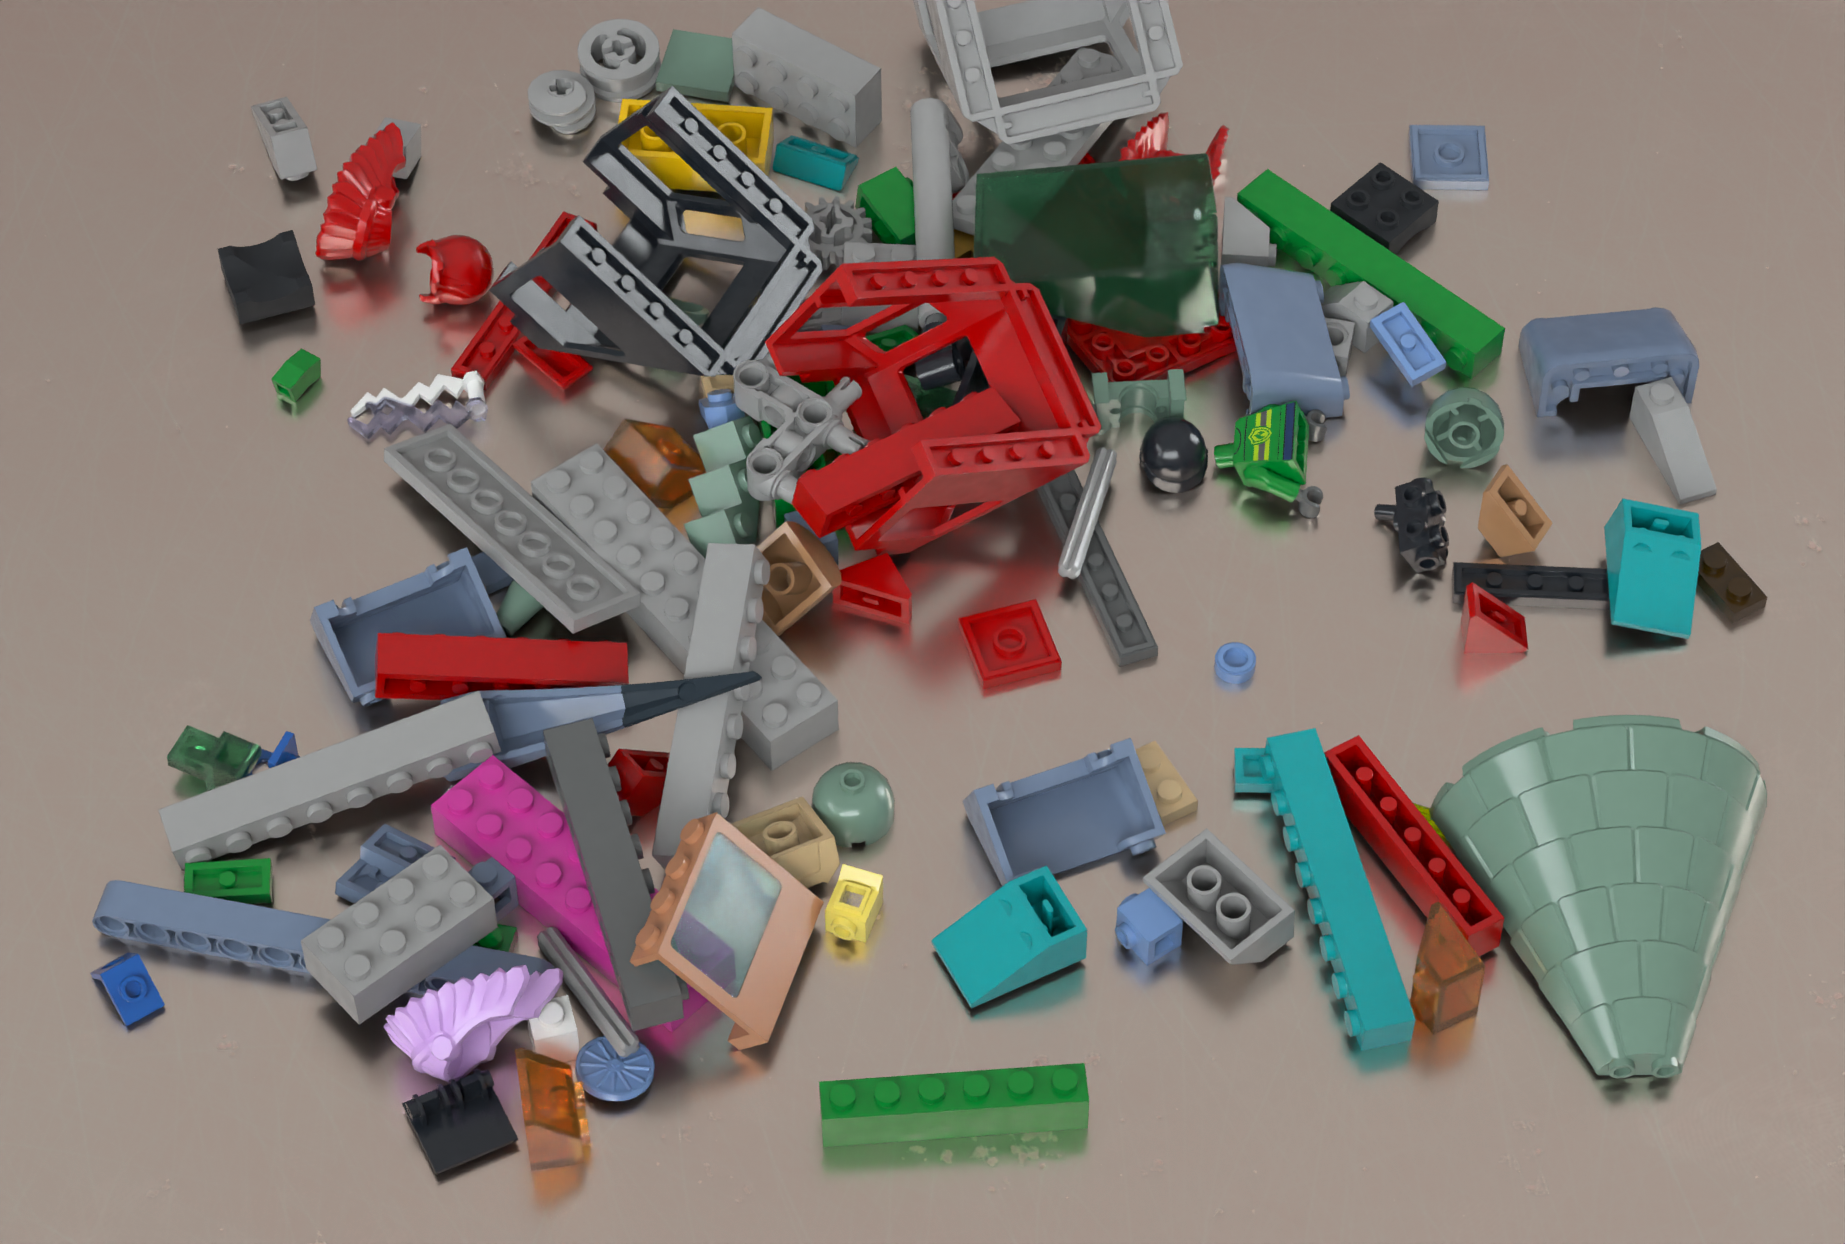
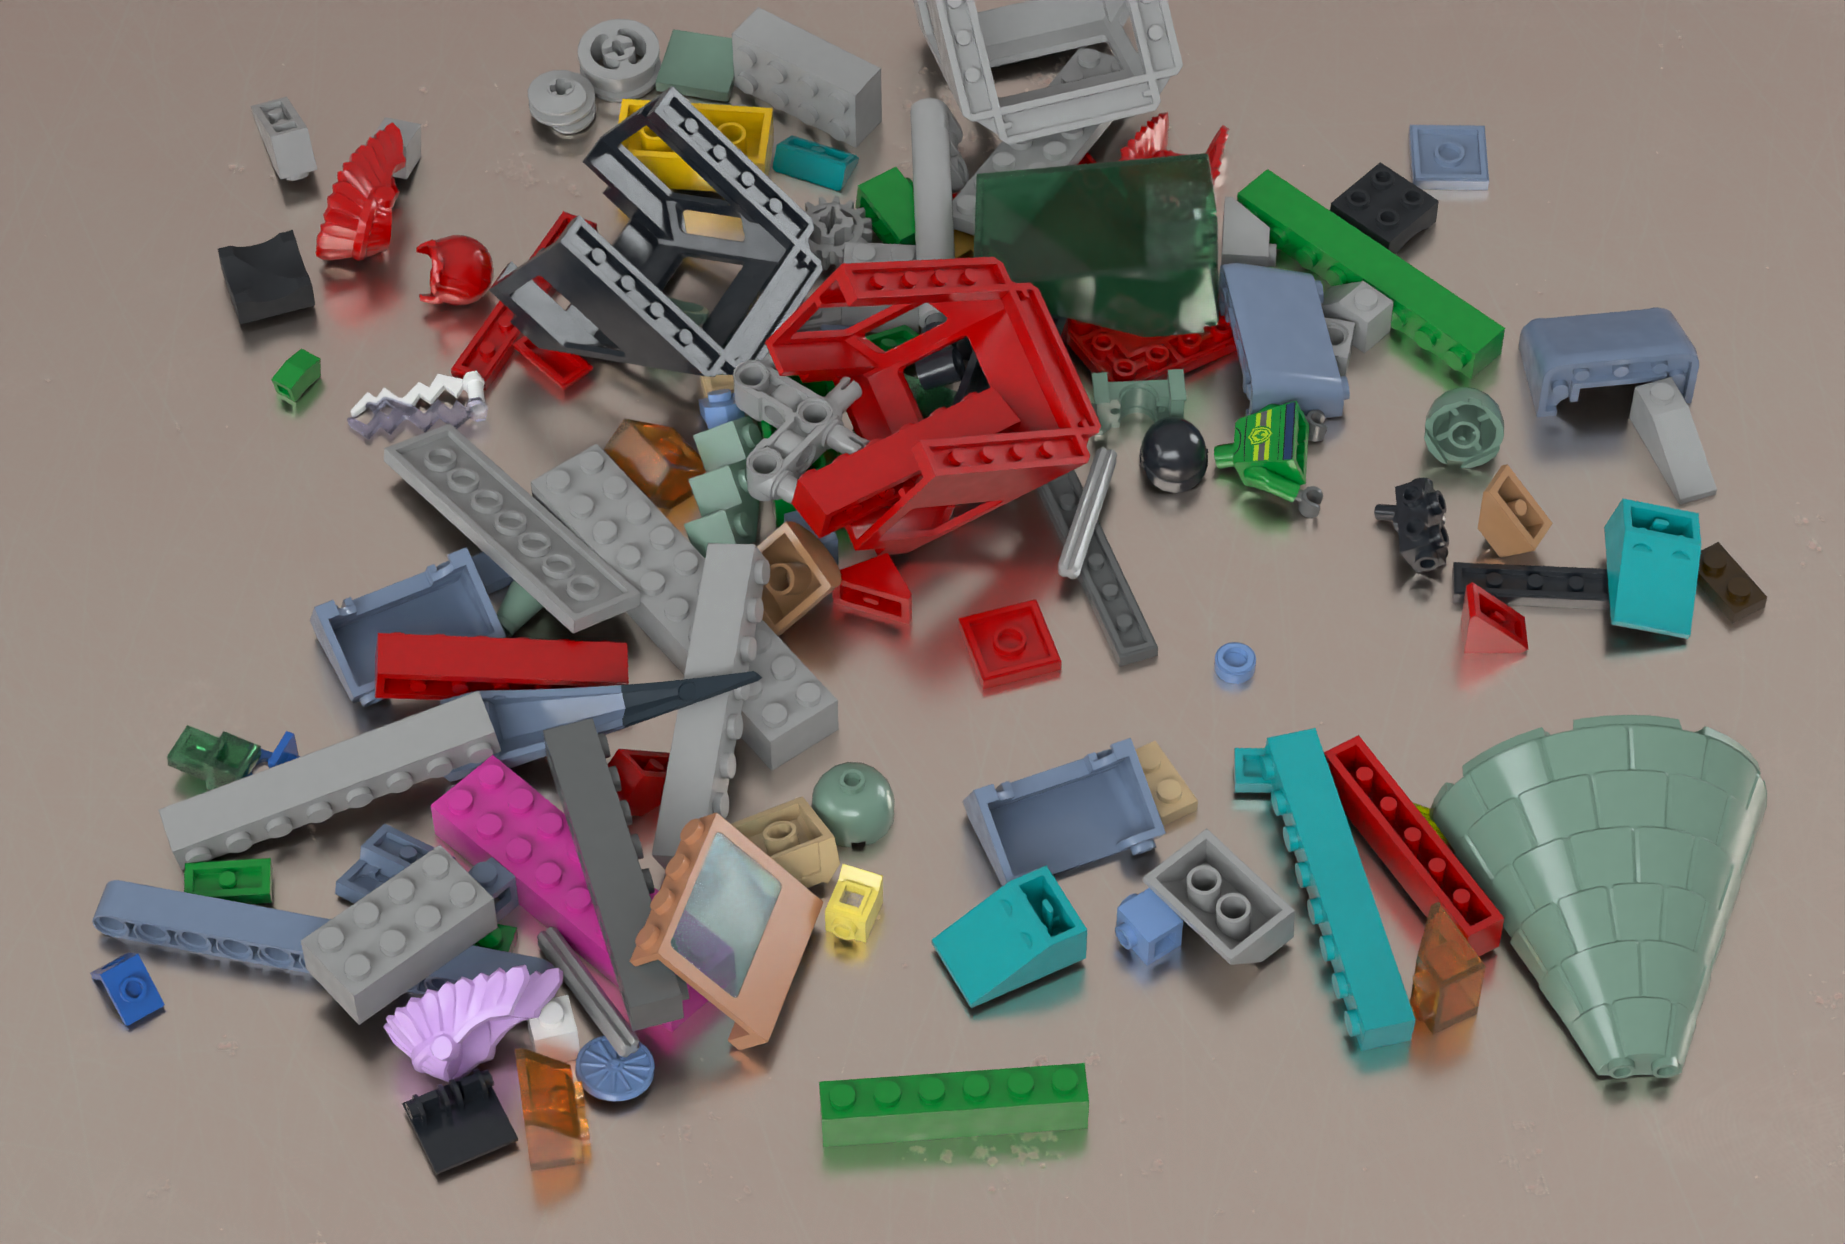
(1407, 344): medium blue tile -> none

